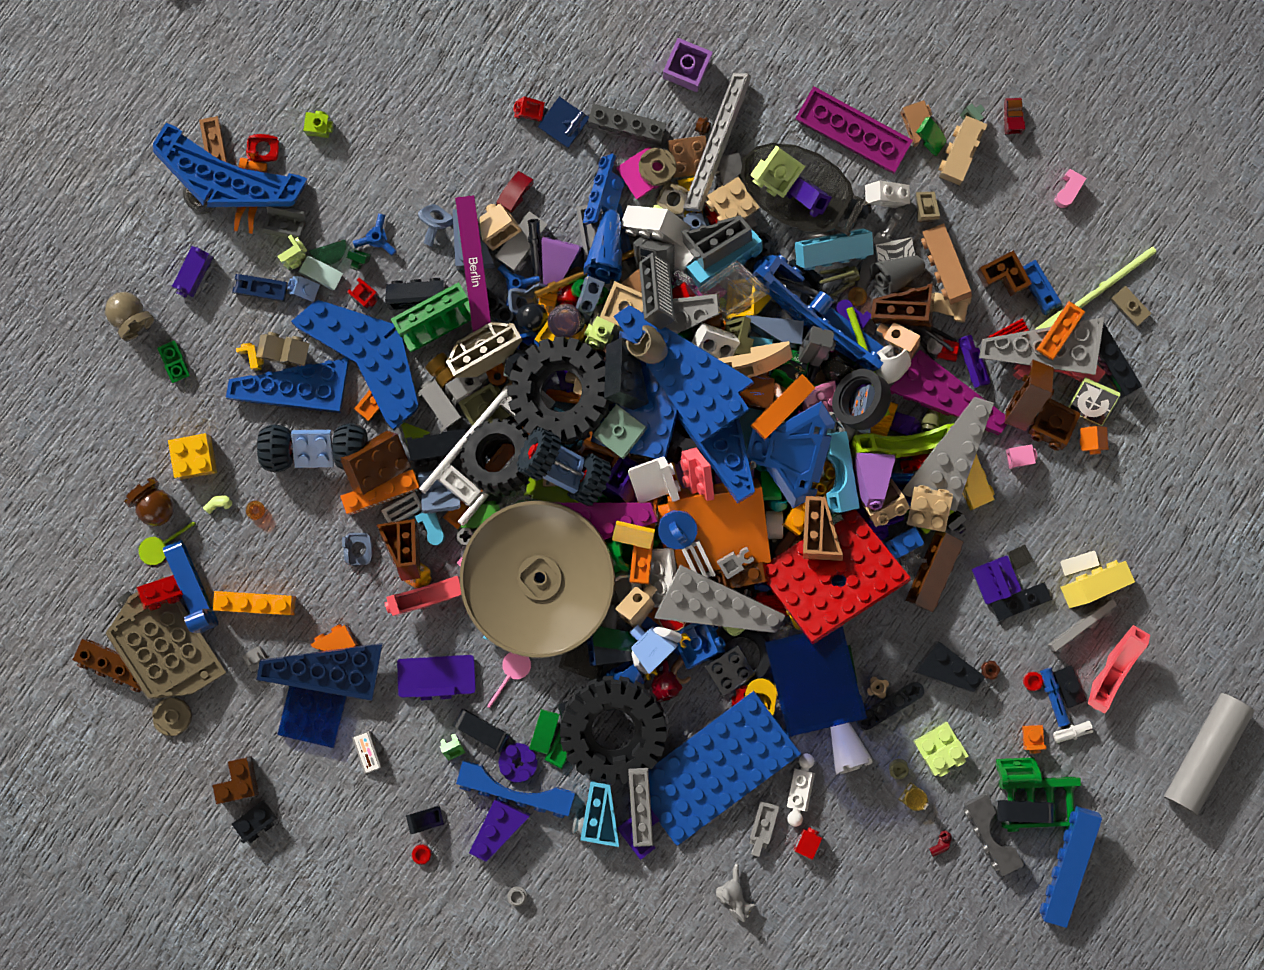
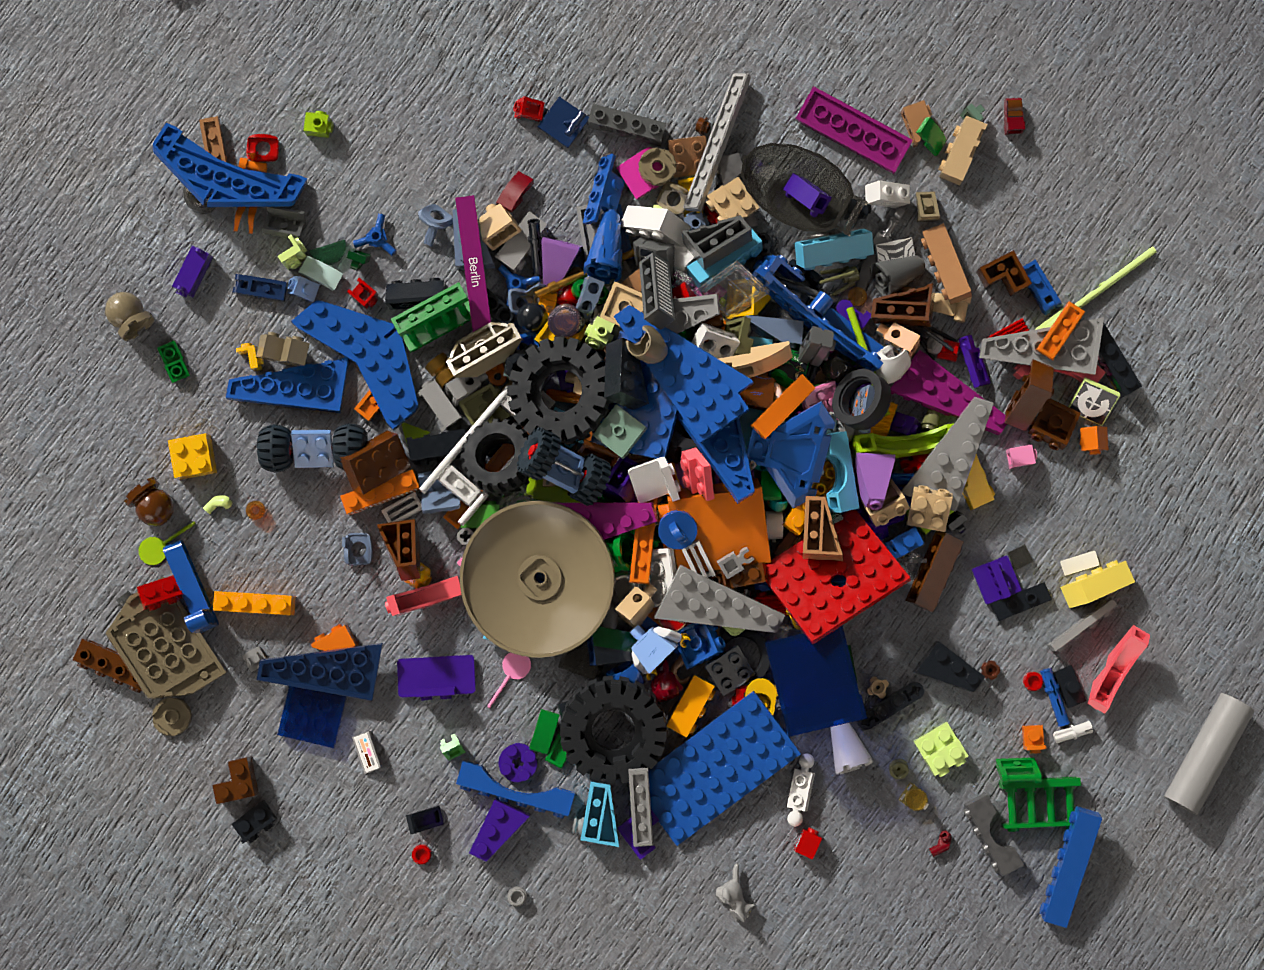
(434, 530): medium azure leg -> none
(481, 730): black beam -> none
(633, 534): yellow tile -> none
(687, 65): medium lavender brick -> none
(691, 706): none -> light orange brick
(763, 827): light grey hinge -> none
(777, 172): yellowish green plate -> none
(1025, 811): black beam -> none
(1070, 190): bright pink leg -> none
(1130, 306): dark tan plate -> none

